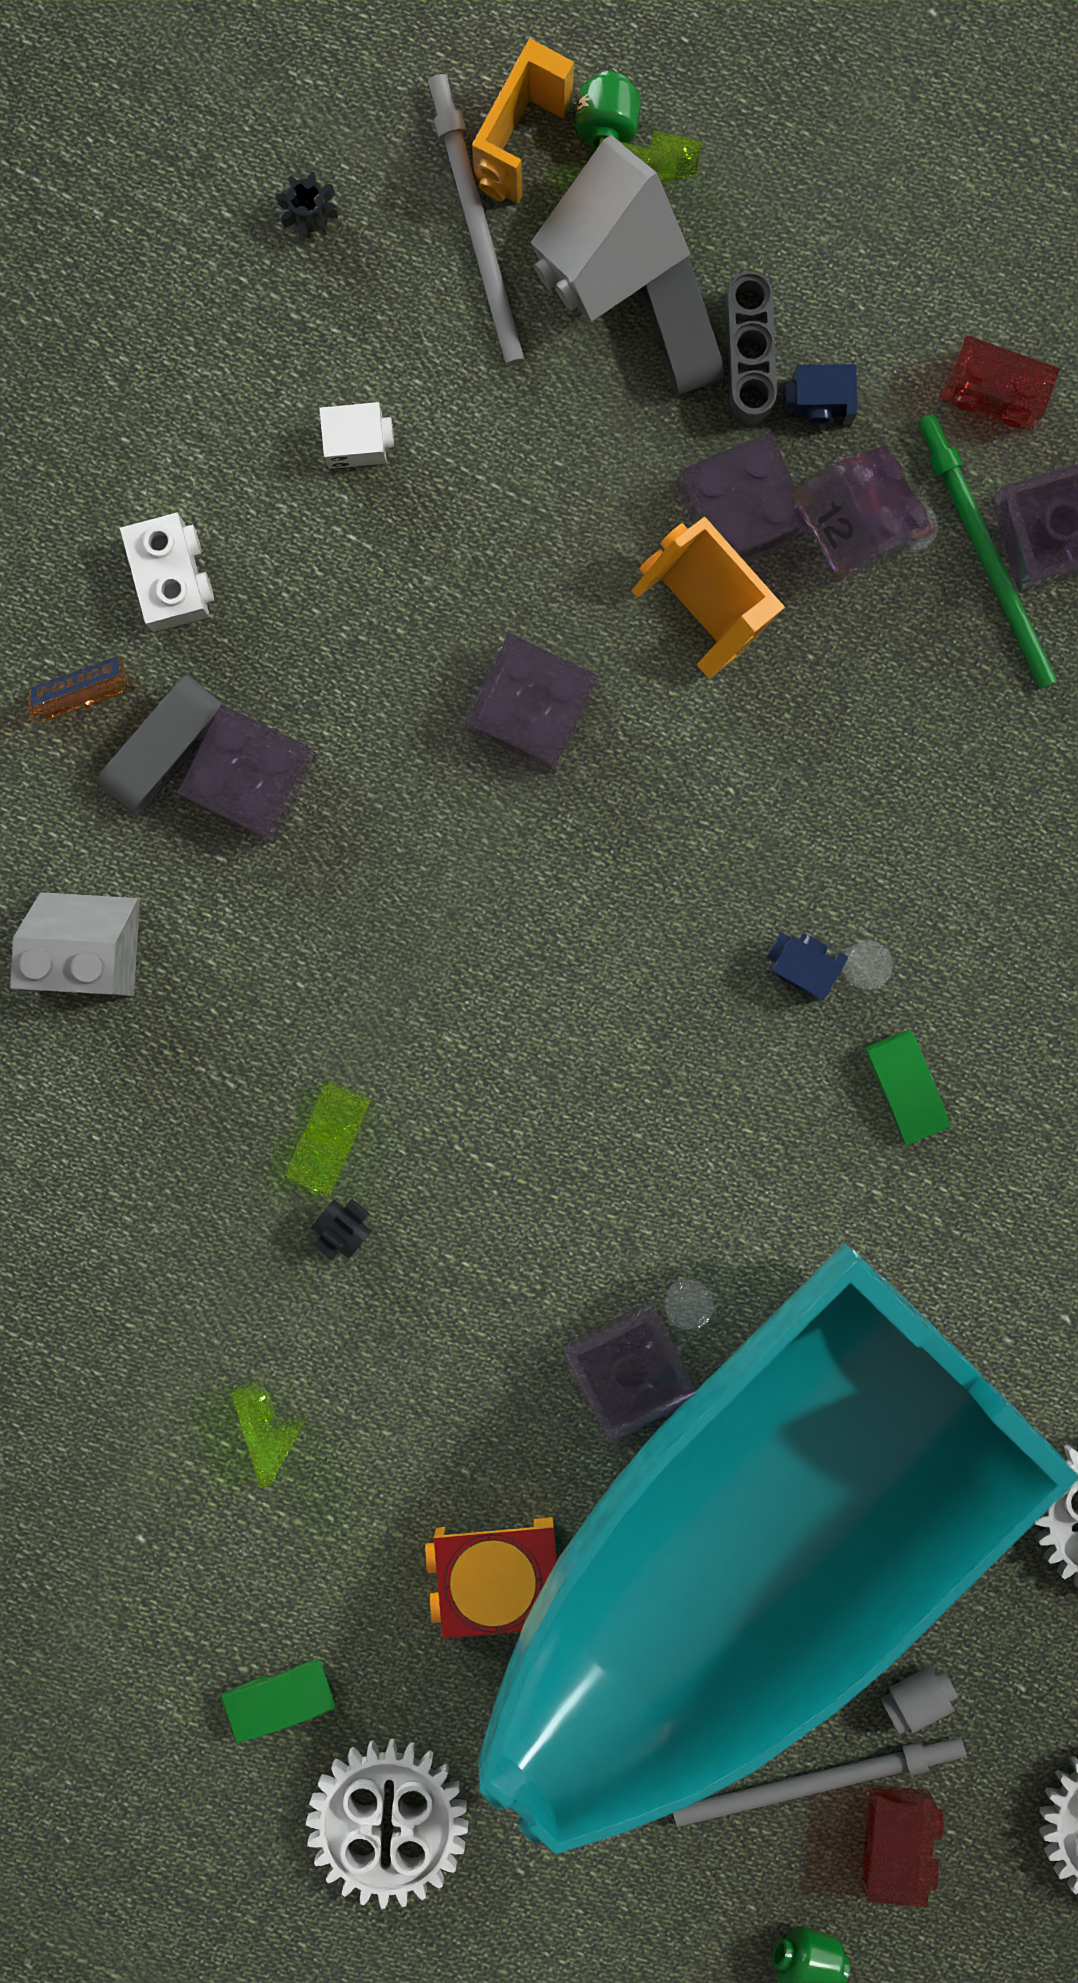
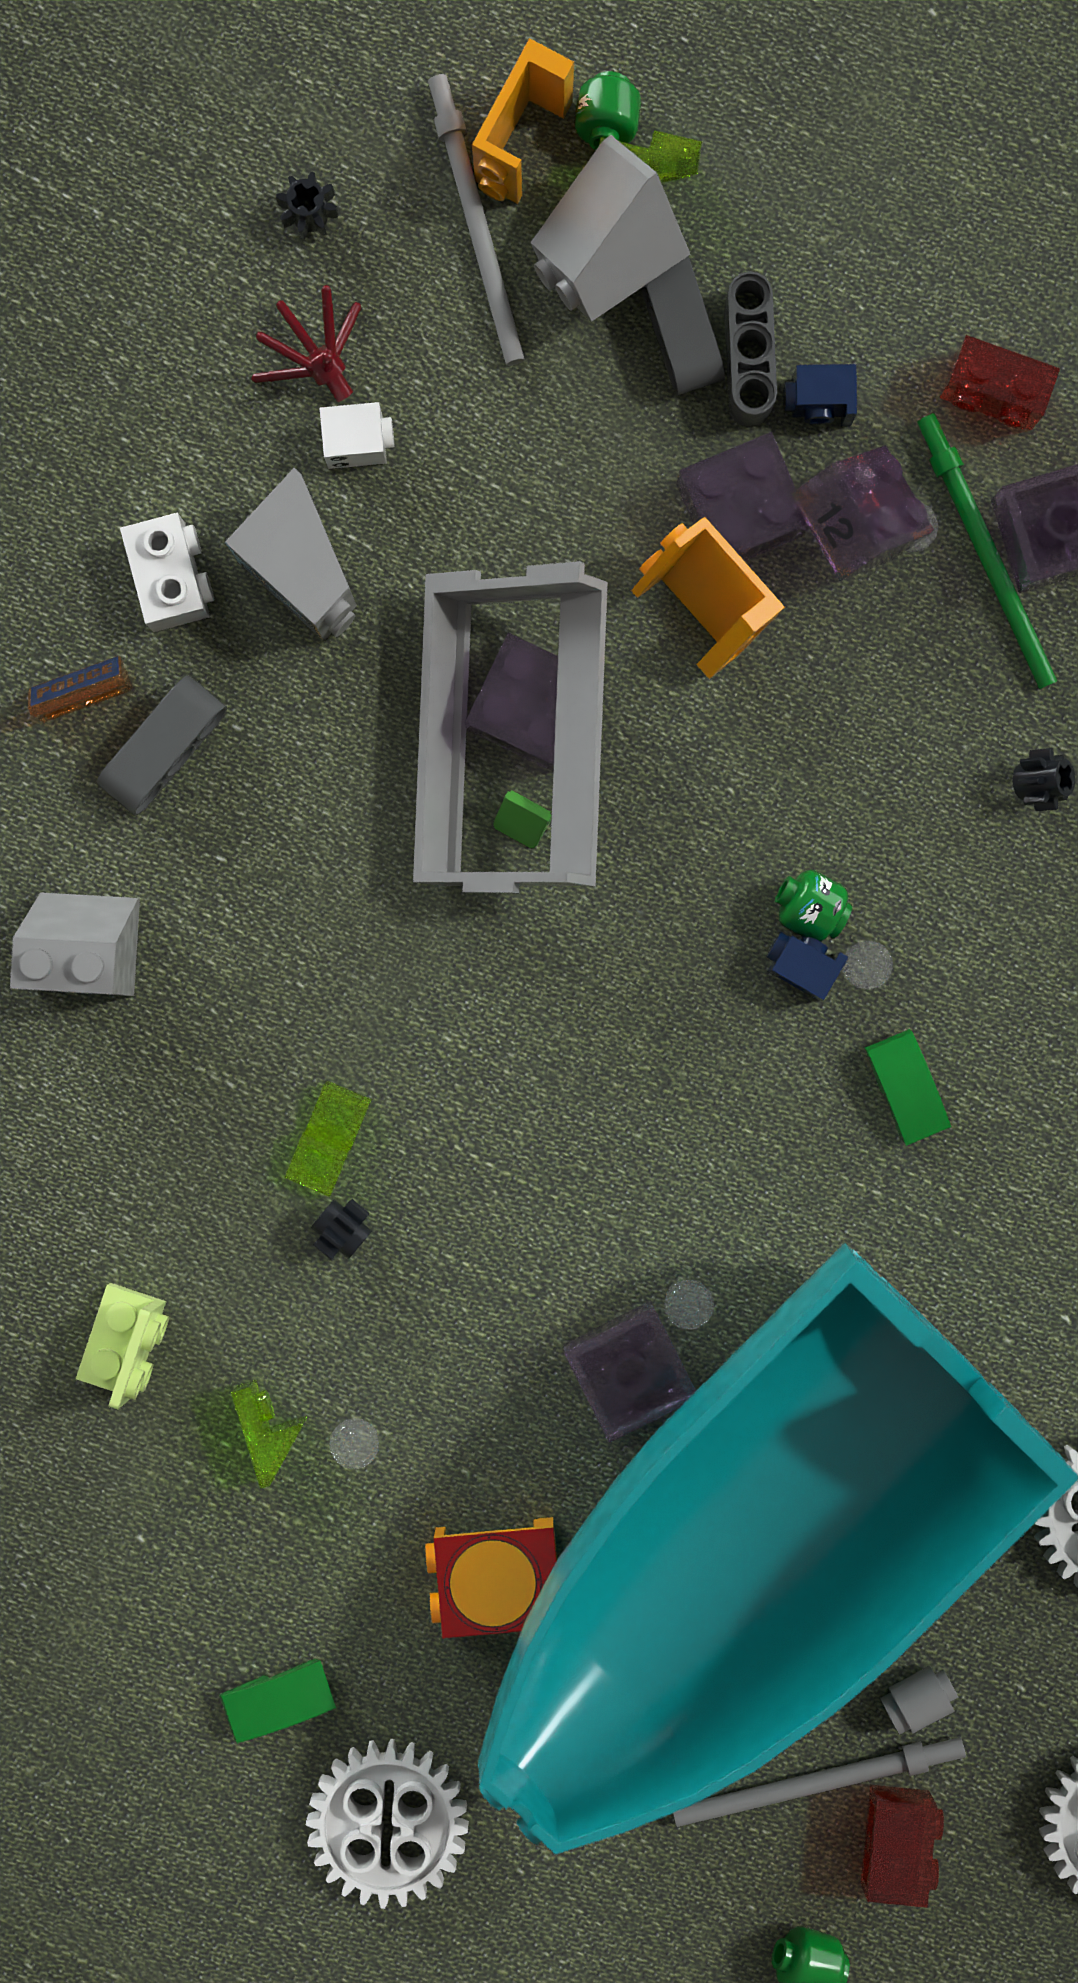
(121, 1341): none -> yellowish green bracket
(247, 773): clear purple brick -> none
(293, 558): none -> light grey slope
(324, 362): none -> dark red plant
(354, 1443): none -> clear piece
(522, 819): none -> bright green slope
(576, 728): none -> light grey piece
(813, 905): none -> green head
(1043, 779): none -> black gear

